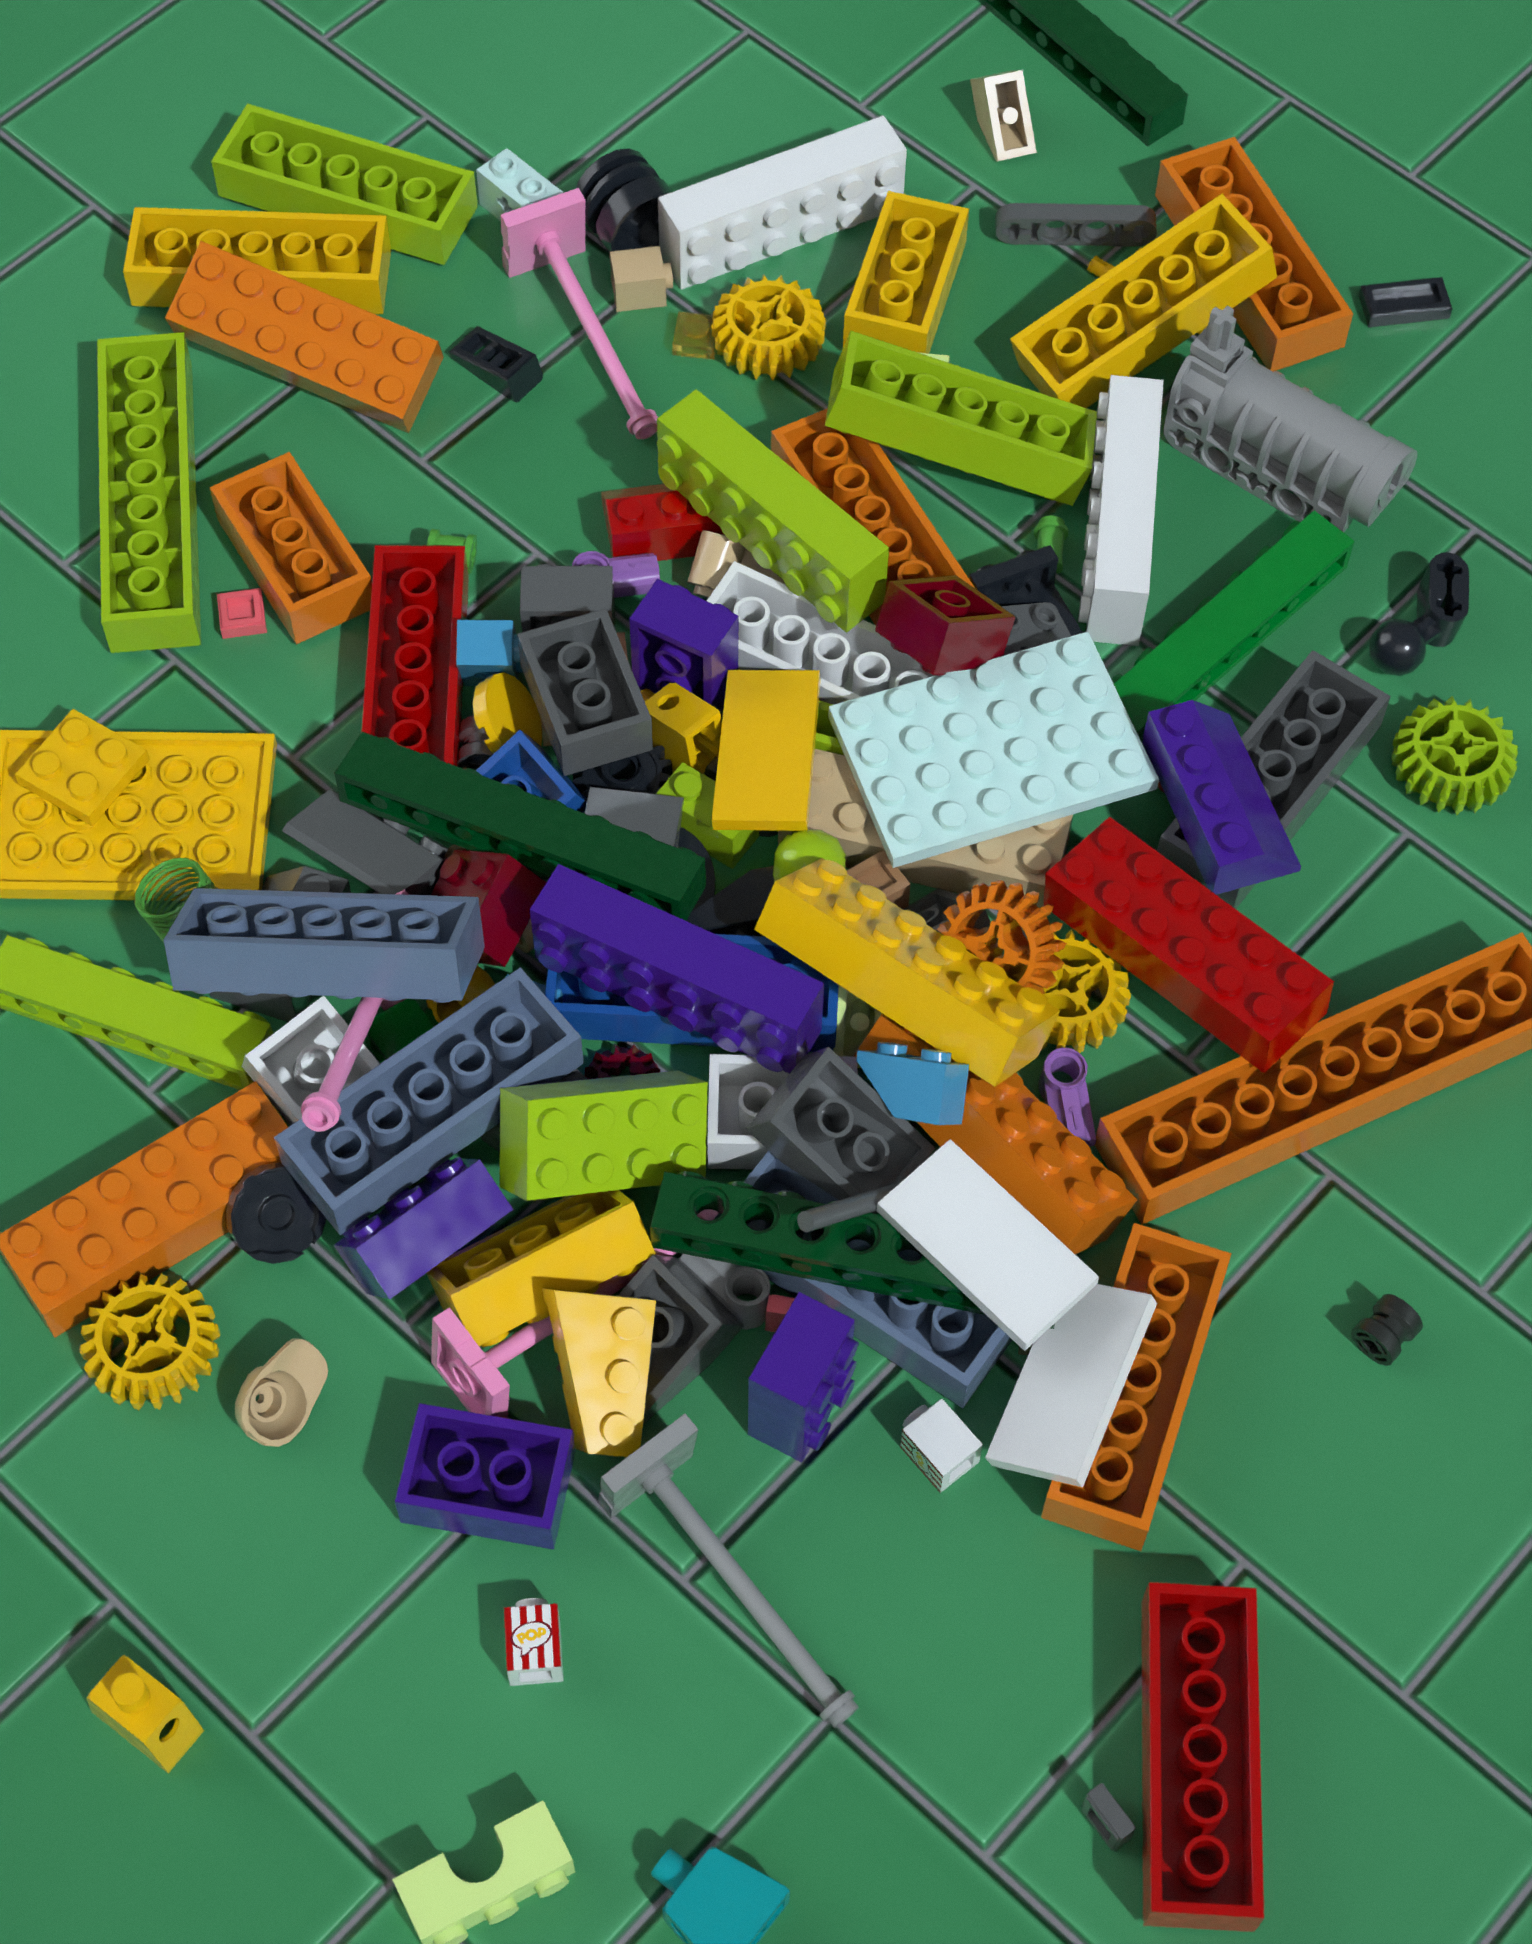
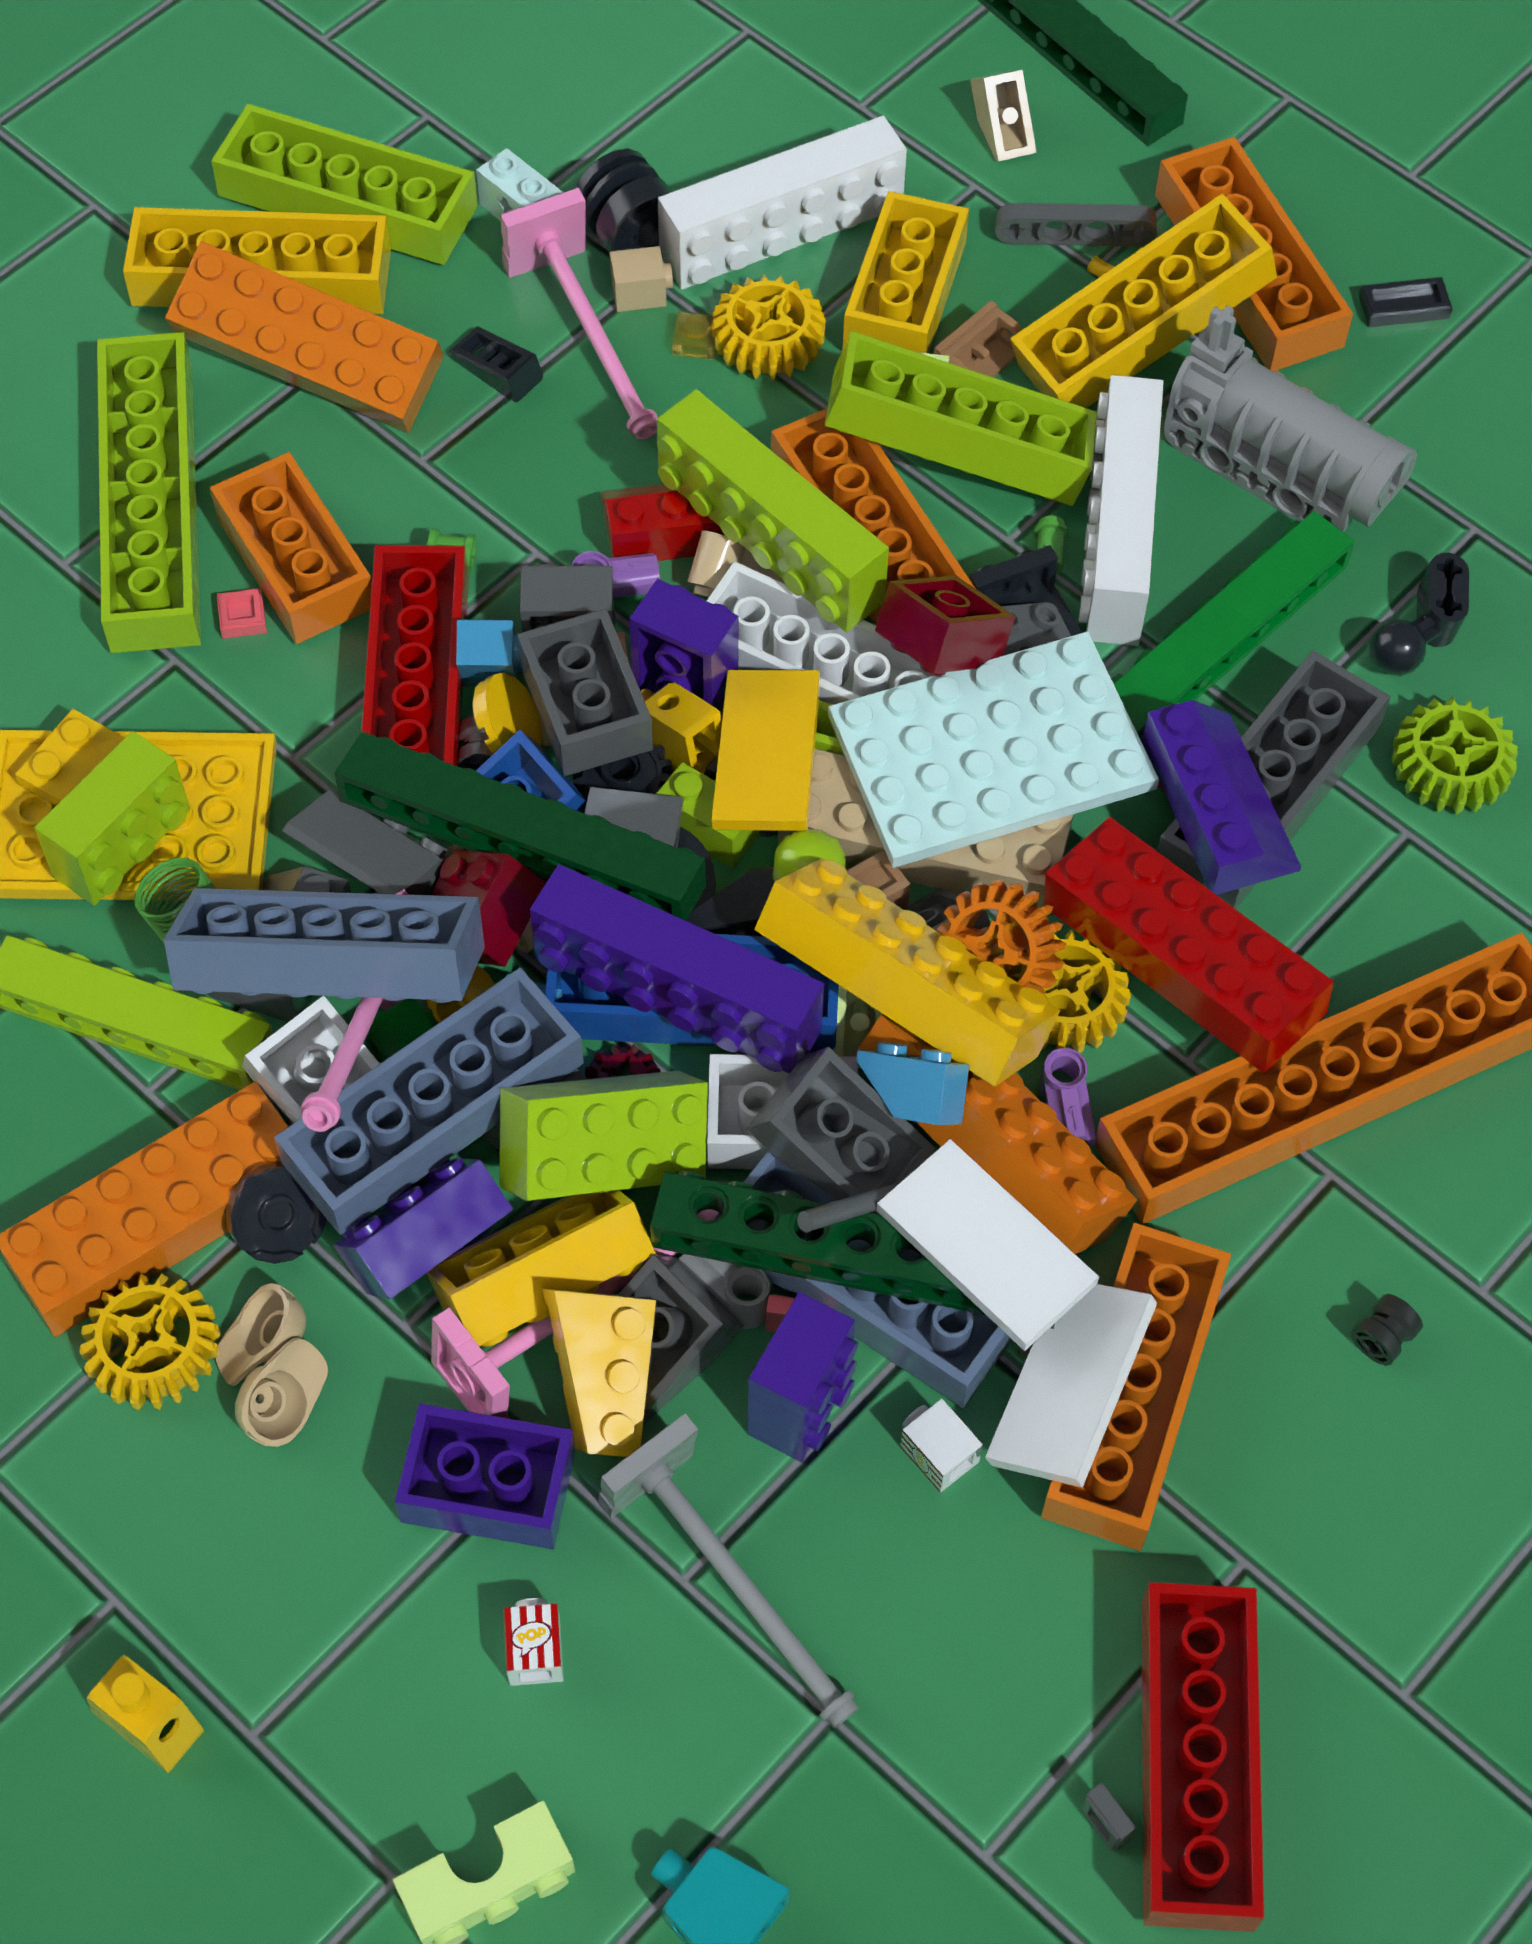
(113, 818): none -> lime brick
(260, 1330): none -> tan cap
(982, 342): none -> medium nougat hinge

